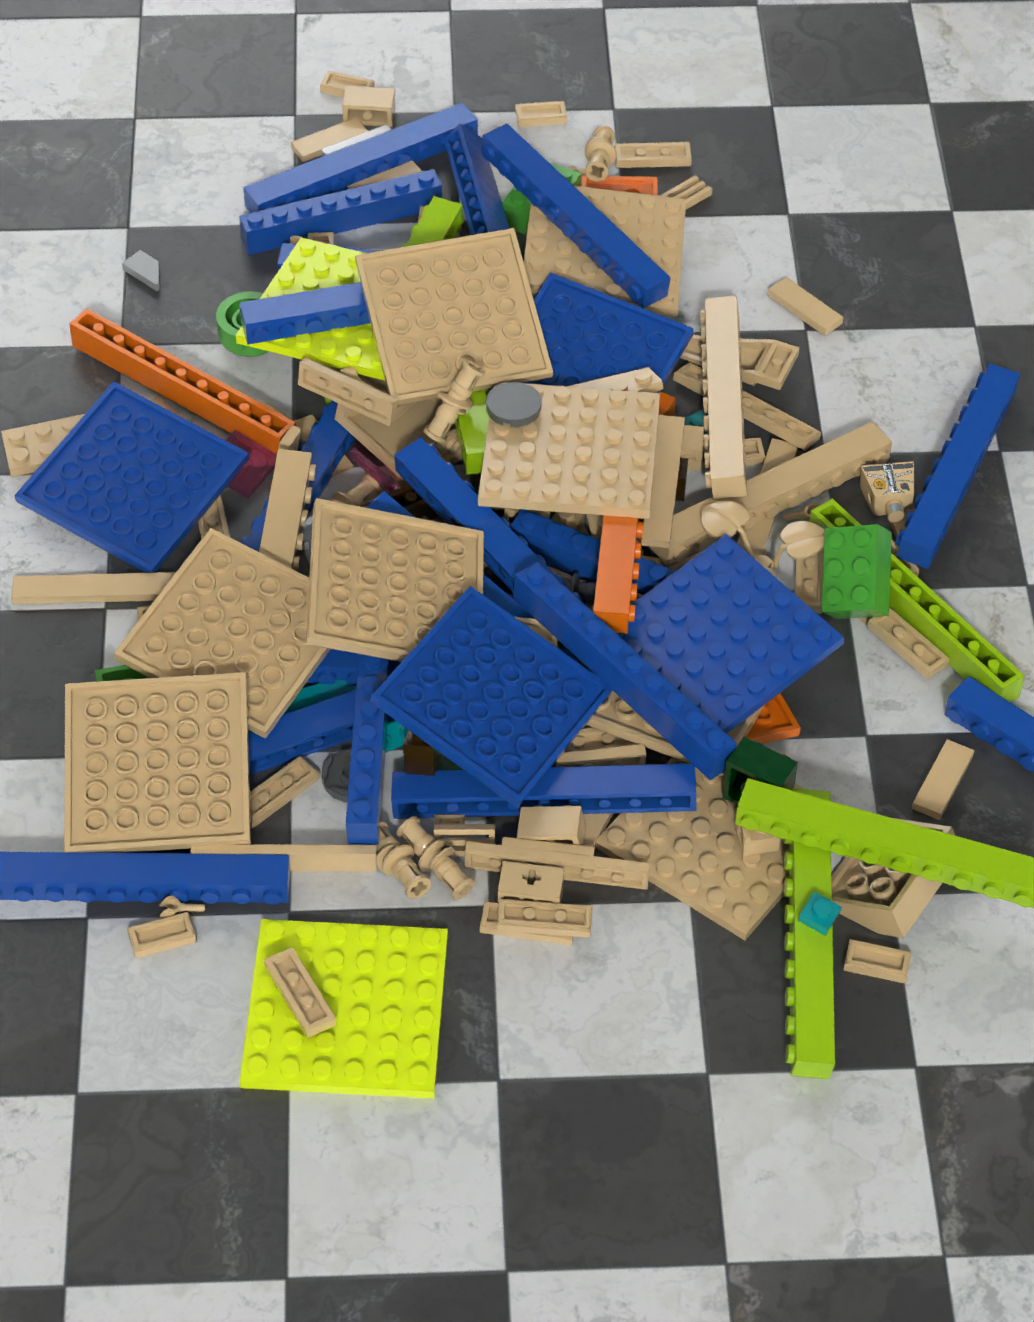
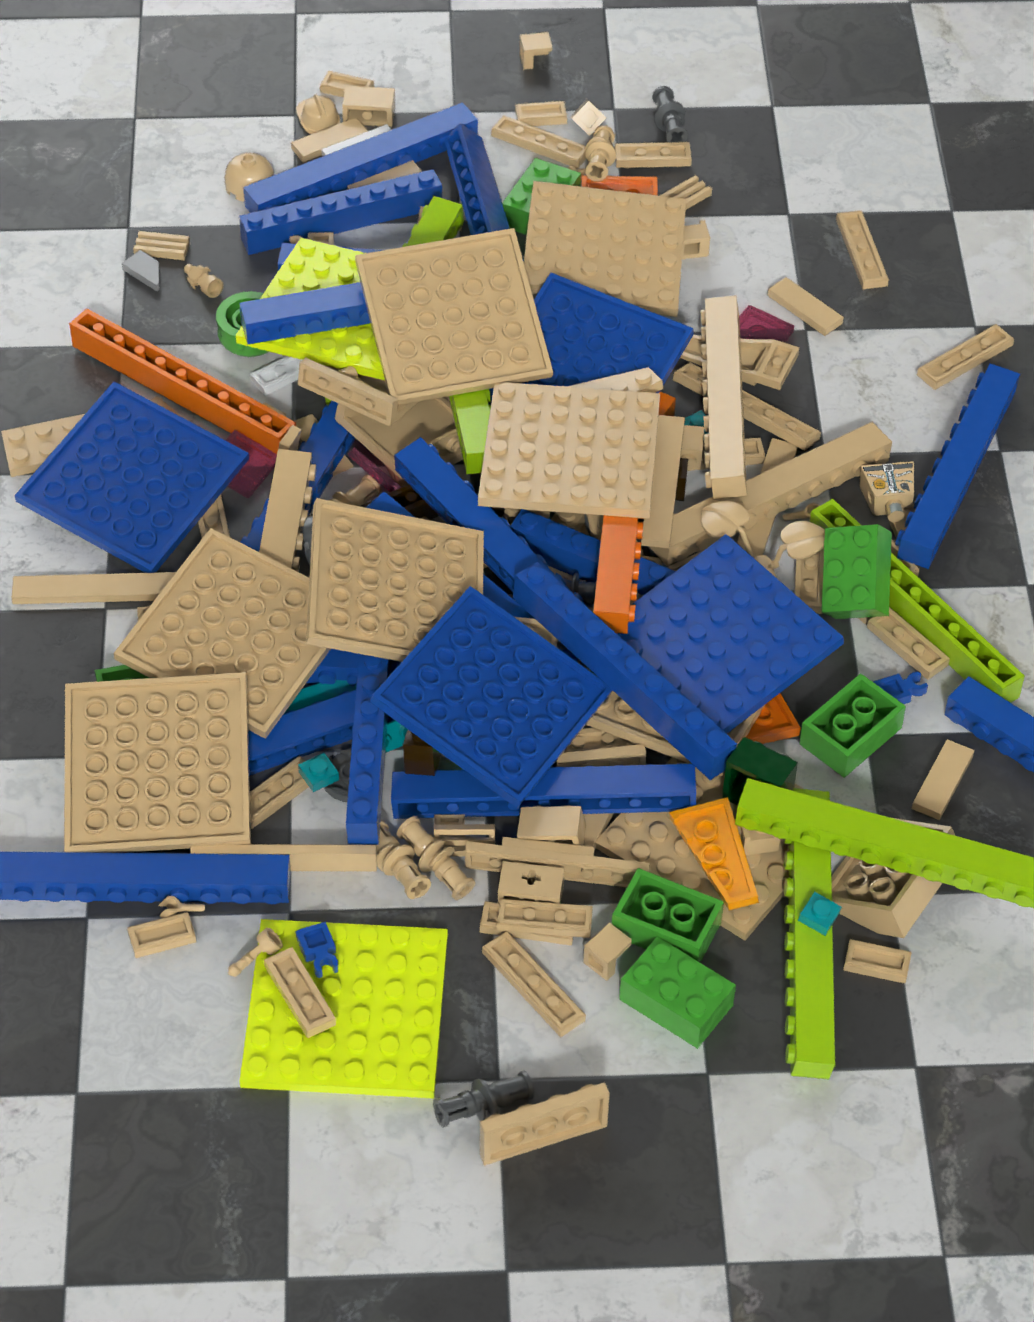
(162, 245): none -> tan tile
(209, 284): none -> tan piece
(246, 170): none -> tan cylinder
(268, 942): none -> tan piece
(276, 375): none -> white tile
(317, 114): none -> tan piece
(318, 772): none -> teal plate
(319, 946): none -> blue plate
(454, 402): tan piece -> none
(483, 1098): none -> dark grey piece
(513, 404): tile -> none
(533, 45): none -> tan panel
(533, 984): none -> tan tile
(539, 141): none -> tan tile
(544, 1123): none -> tan plate
(575, 216): blue brick -> none
(588, 117): none -> panel
(604, 949): none -> tan panel
(669, 115): none -> dark grey piece
(670, 911): none -> bright green brick
(677, 992): none -> bright green brick
(696, 241): none -> tan brick
(717, 846): none -> light orange wing
(761, 325): none -> clear pink tile
(852, 725): none -> bright green brick
(862, 249): none -> tan tile
(903, 689): none -> blue plate
(965, 357): none -> tan tile

